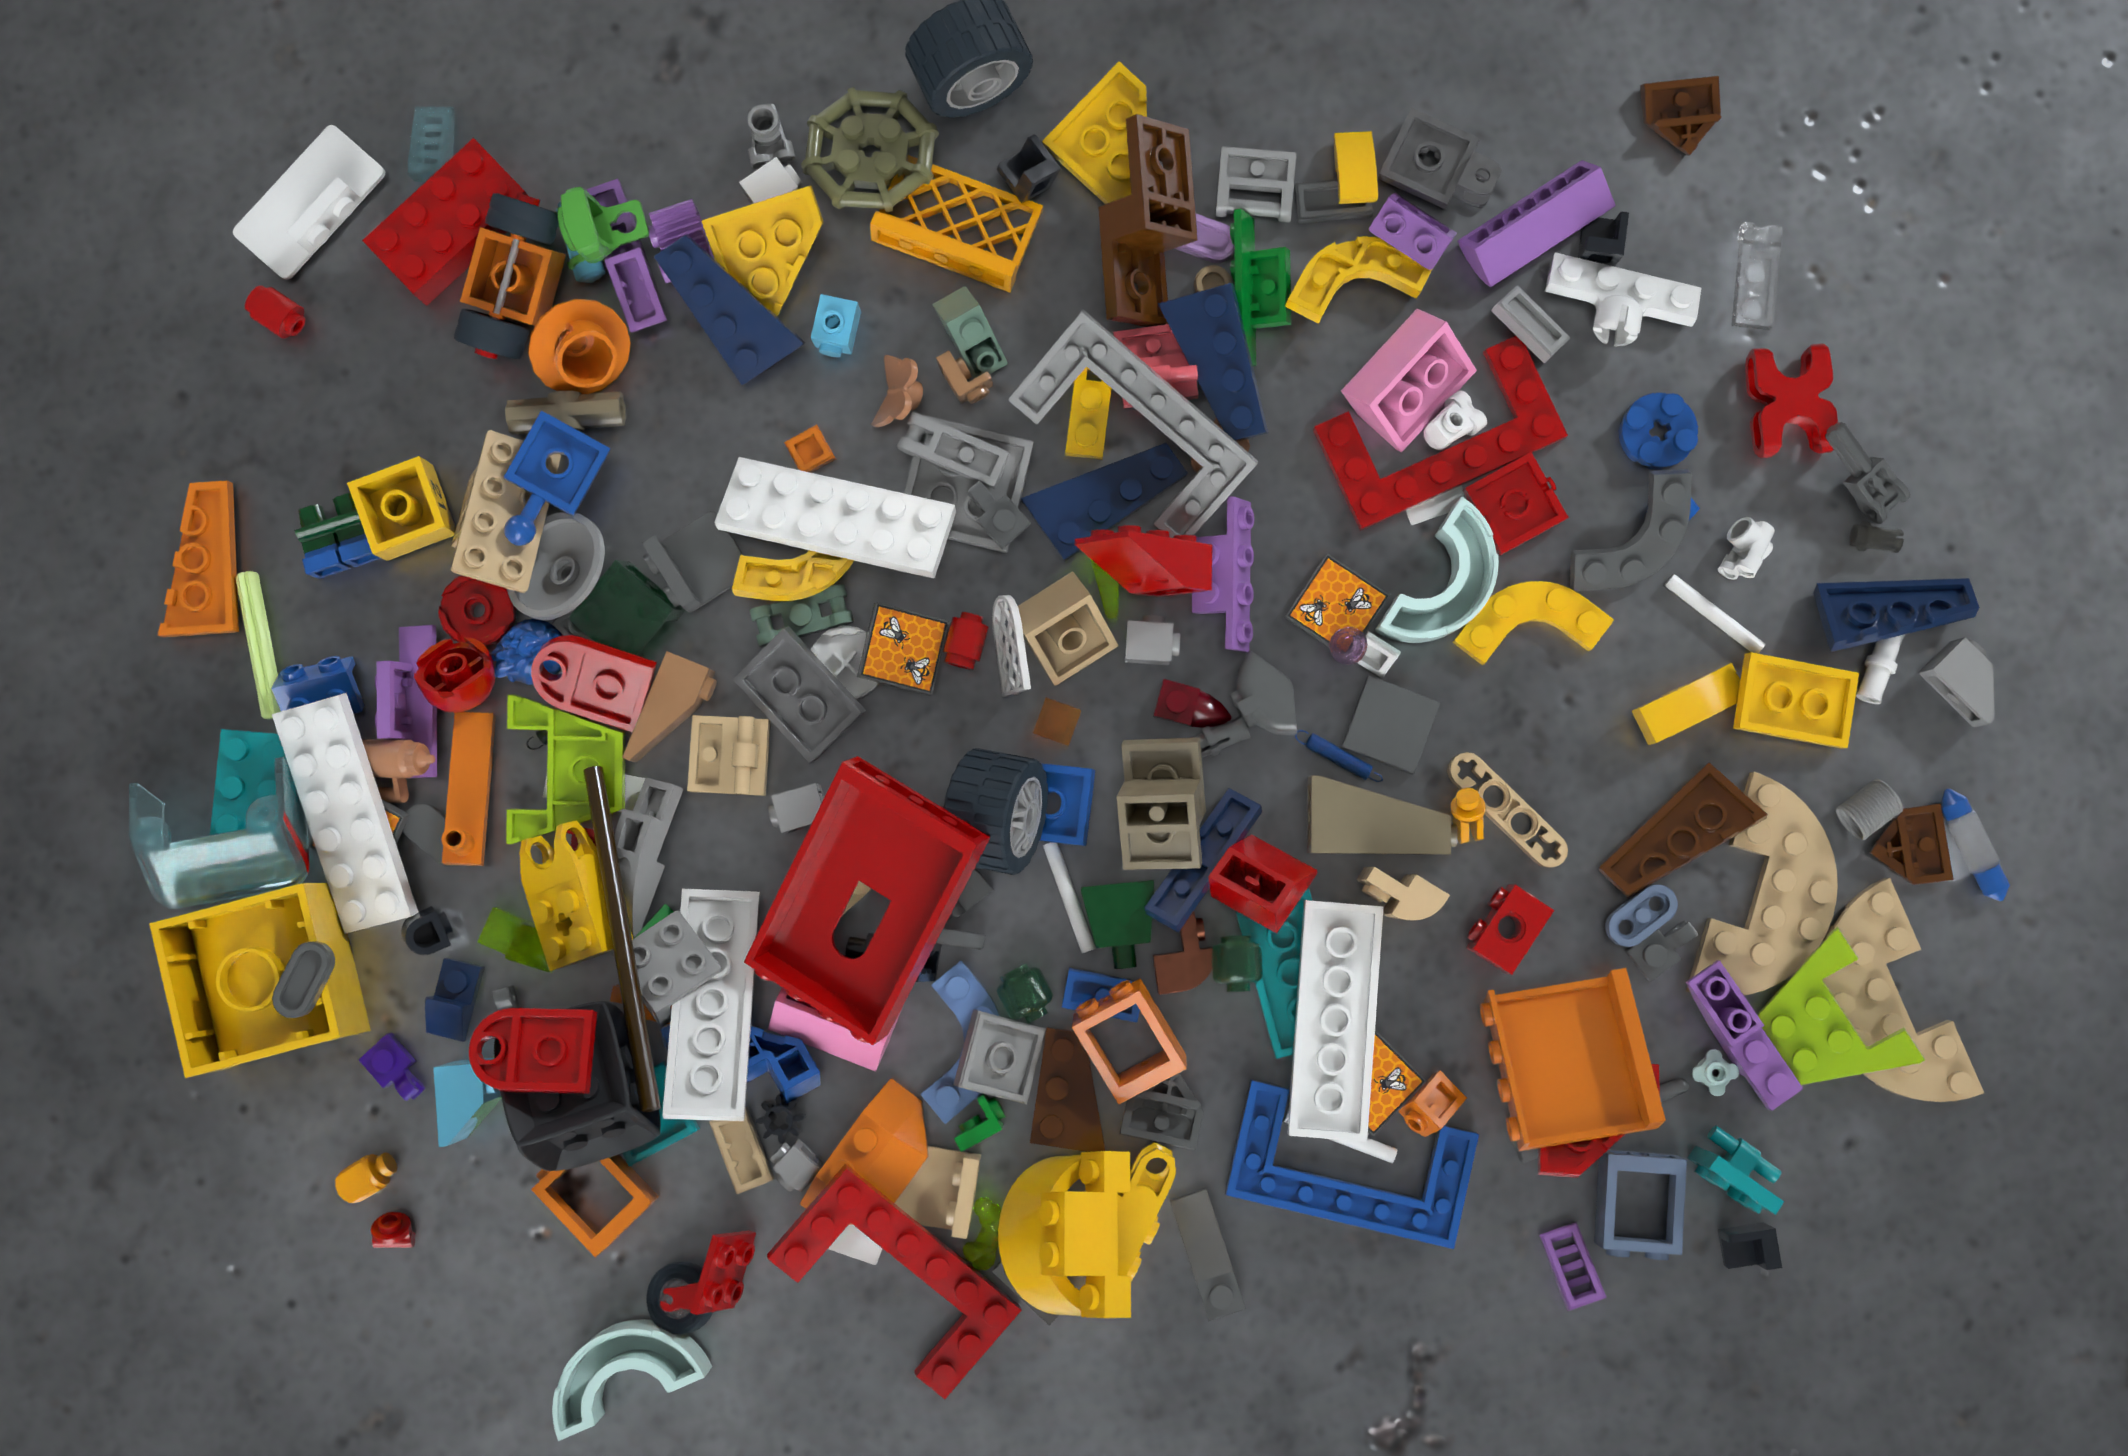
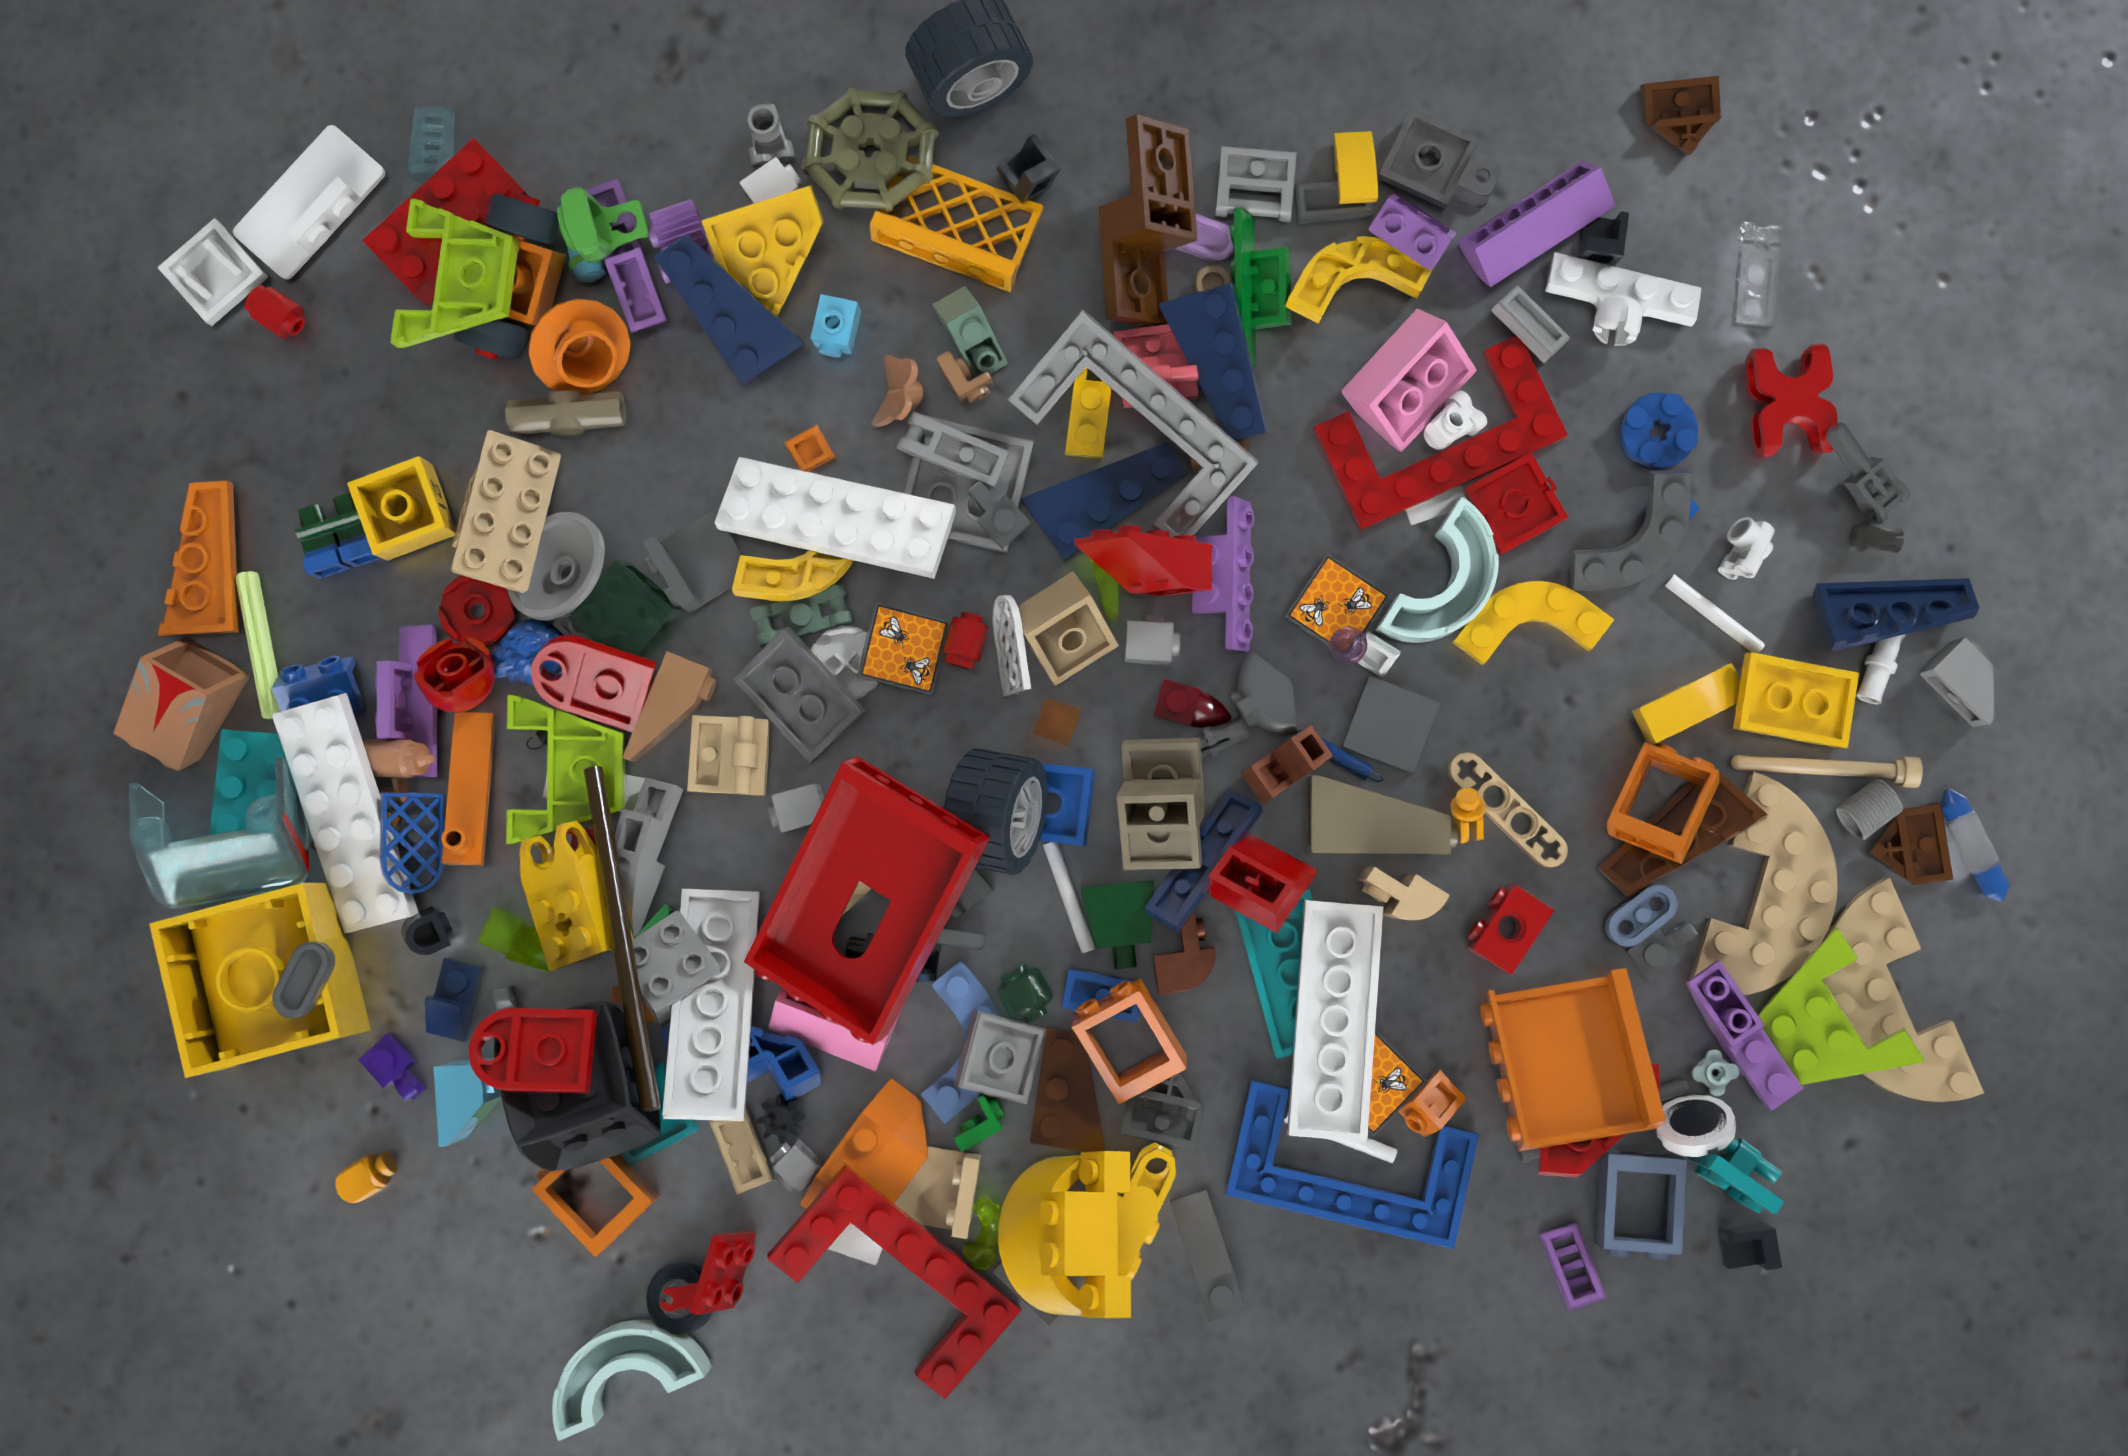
(179, 702): none -> nougat slope
(212, 272): none -> white plate
(384, 848): none -> blue window
(392, 1231): red plate -> none
(471, 279): none -> lime wing
(560, 490): blue plate -> none
(1094, 134): yellow plate -> none
(1237, 963): clear green head -> none
(1287, 764): none -> copper brick
(1652, 837): none -> orange window
(1696, 1125): none -> tile
(1905, 771): none -> tan piece

